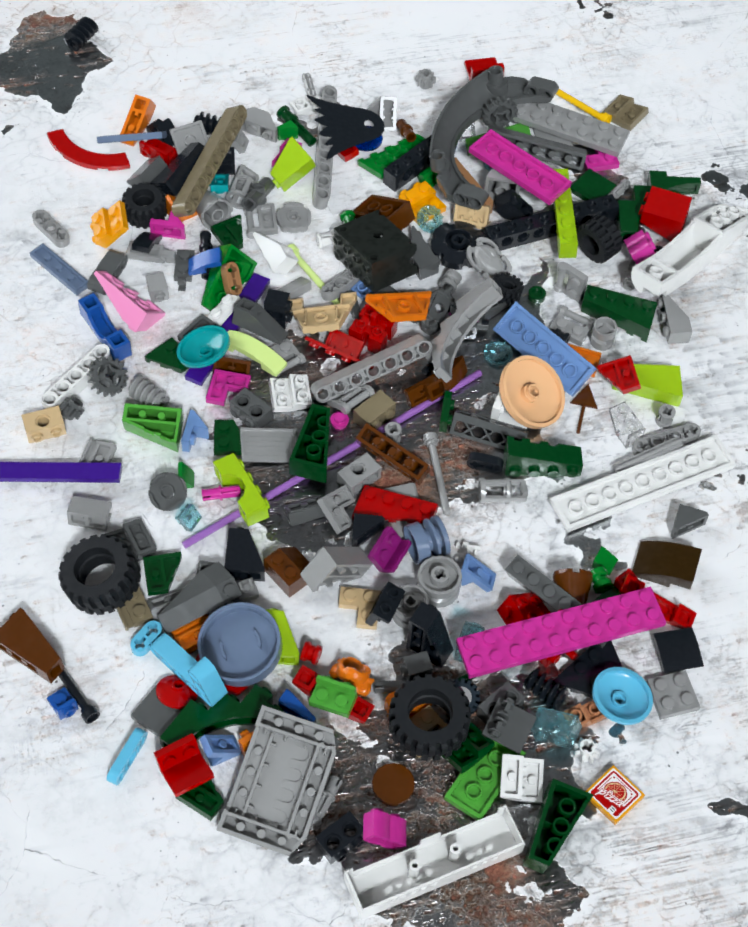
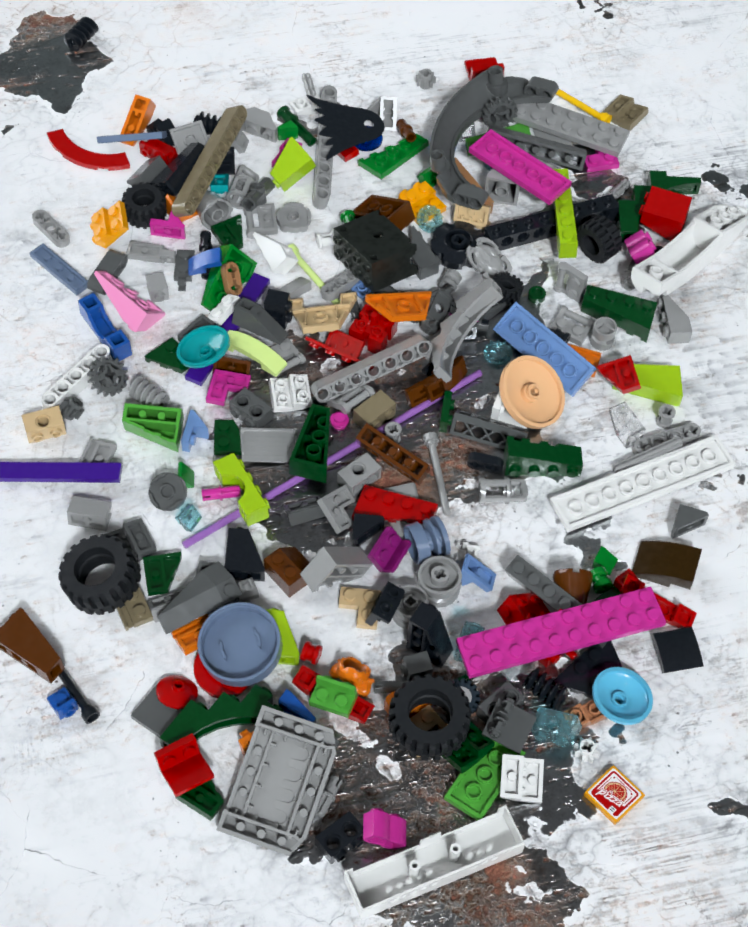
(127, 756): medium azure beam -> none
(145, 637): medium azure beam -> none
(146, 241): black slope -> none
(198, 675): medium azure beam -> none
(220, 748): medium blue slope -> none
(393, 784): reddish brown tile -> none
(408, 166): black brick -> none
(512, 205): black slope -> none
(556, 818): dark green wedge -> none
(584, 399): reddish brown piece -> none
(592, 186): dark green tile -> none
(673, 695): light grey plate -> none

